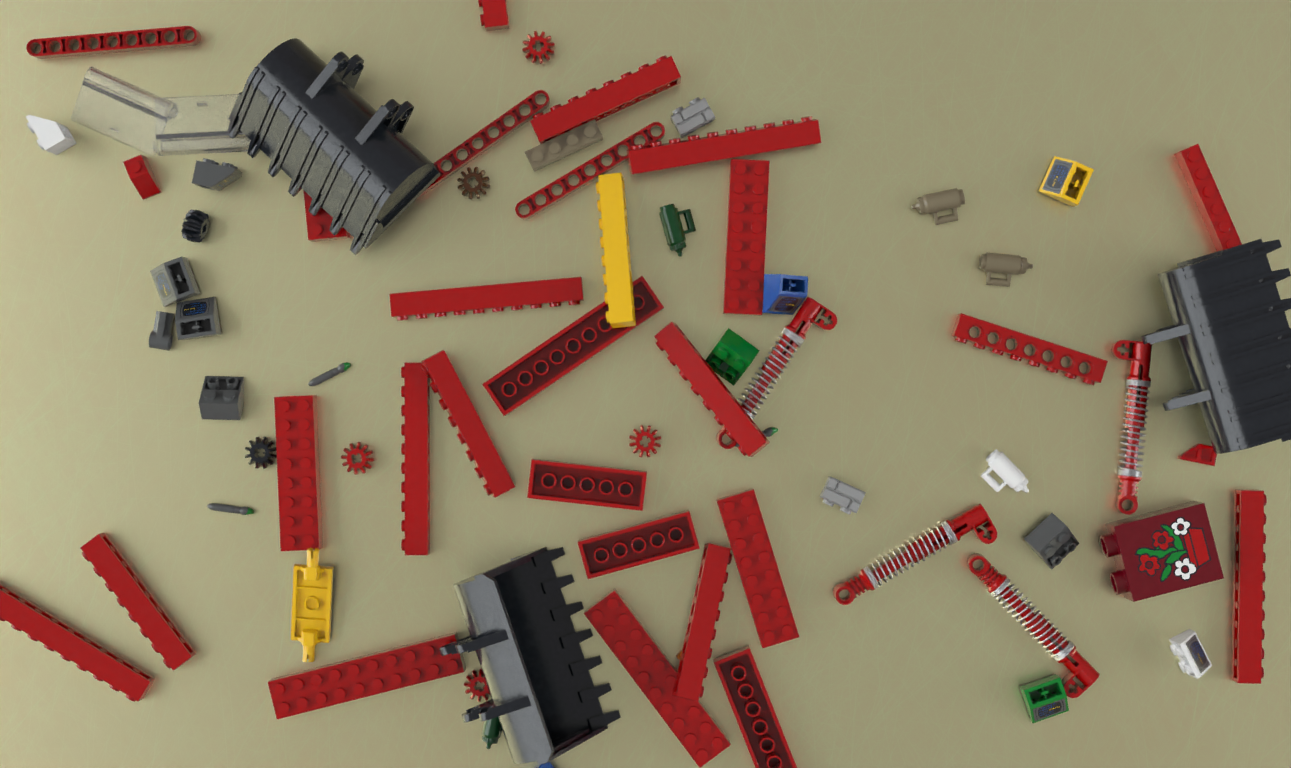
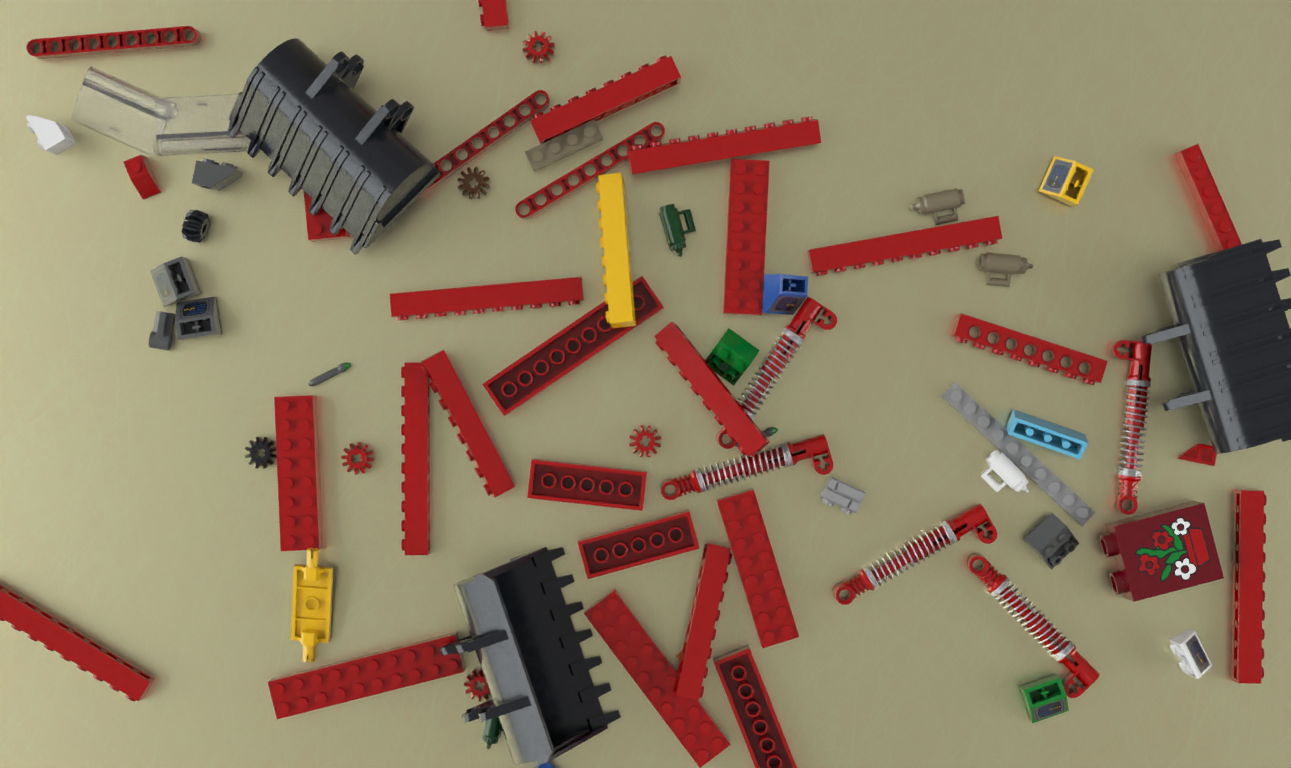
(137, 601): red brick -> none
(222, 398): dark grey slope -> none
(230, 508): dark grey piece -> none
(692, 117): light grey brick -> none
(753, 465): none -> red piece
(905, 244): none -> red brick
(1018, 454): none -> light grey plate
(1047, 434): none -> medium azure brick

